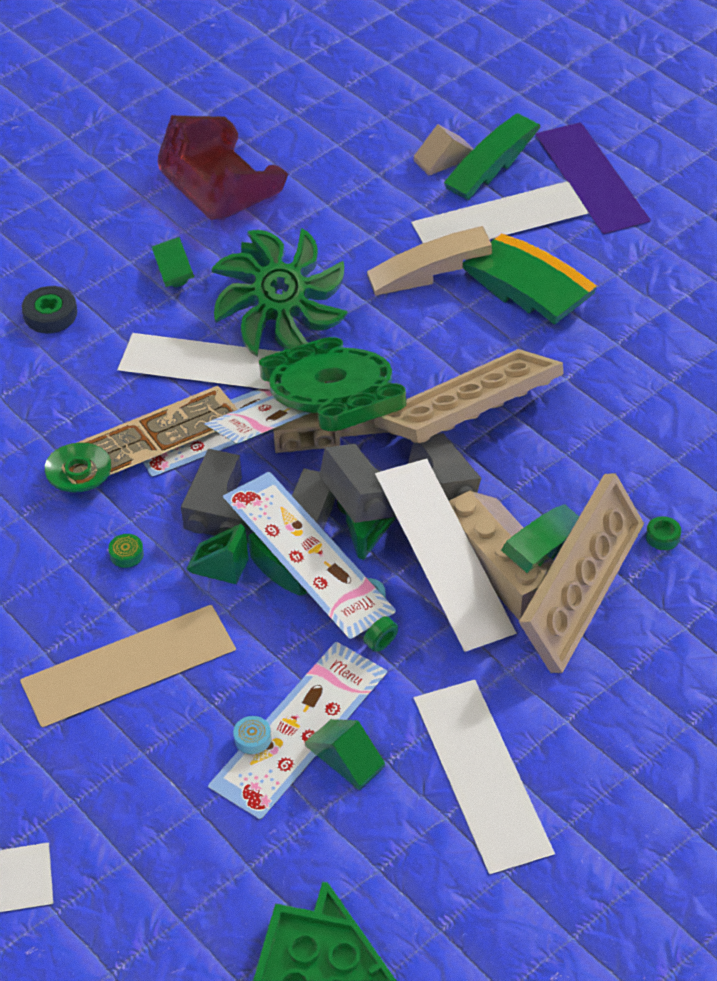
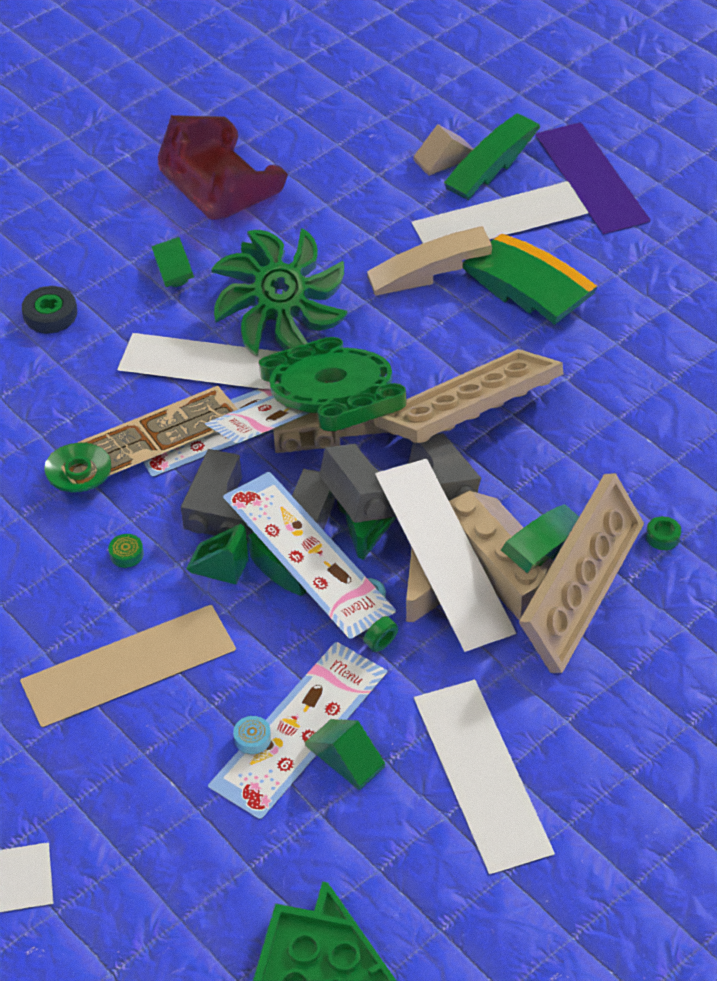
(420, 593): none -> tan slope

